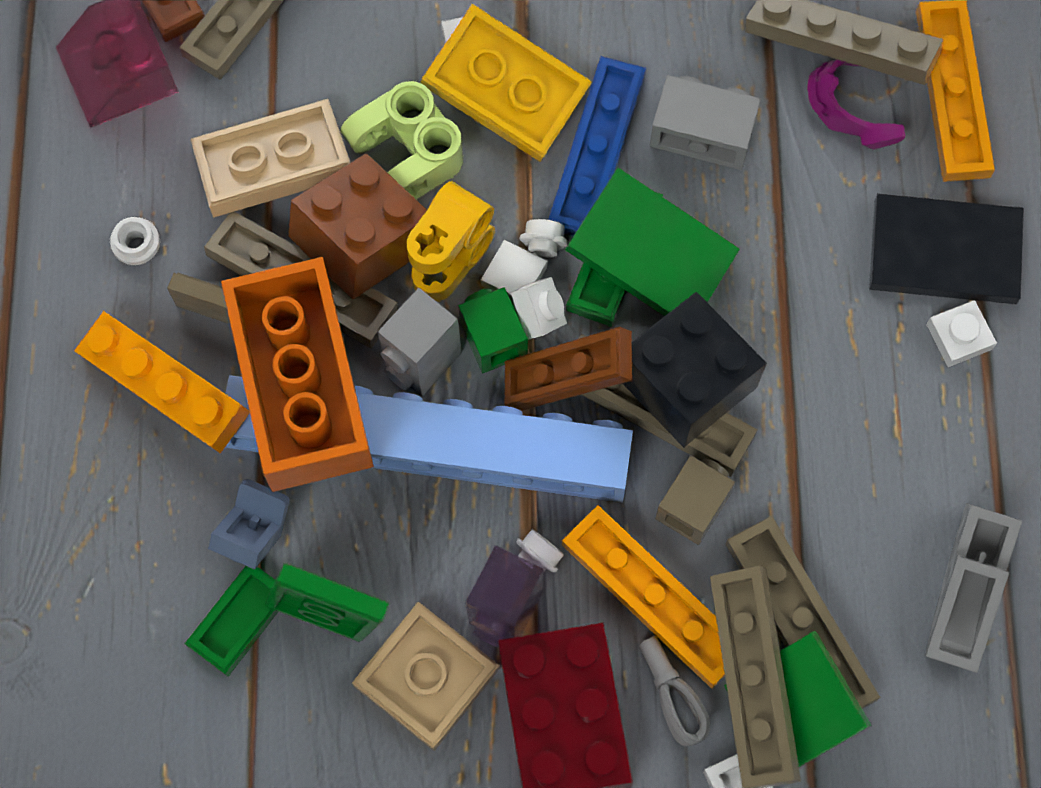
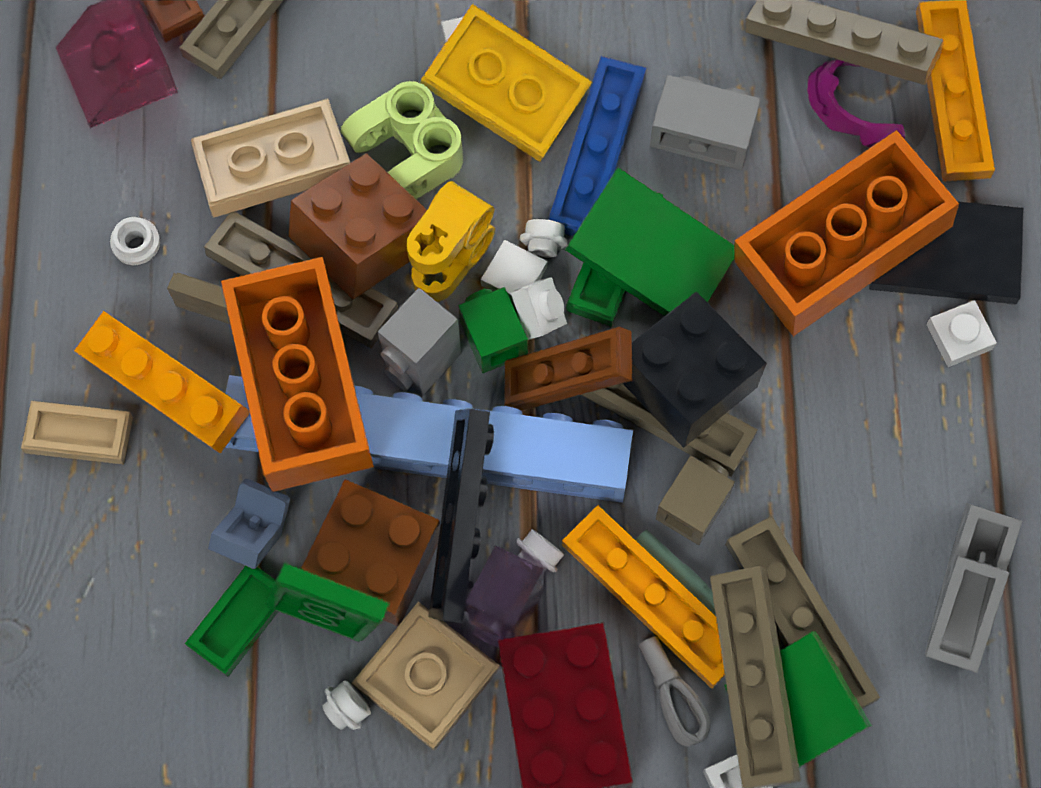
(77, 432): none -> tan tile
(345, 706): none -> white plate
(374, 547): none -> dark orange brick
(463, 495): none -> black plate
(678, 569): none -> sand green piece
(845, 232): none -> orange brick

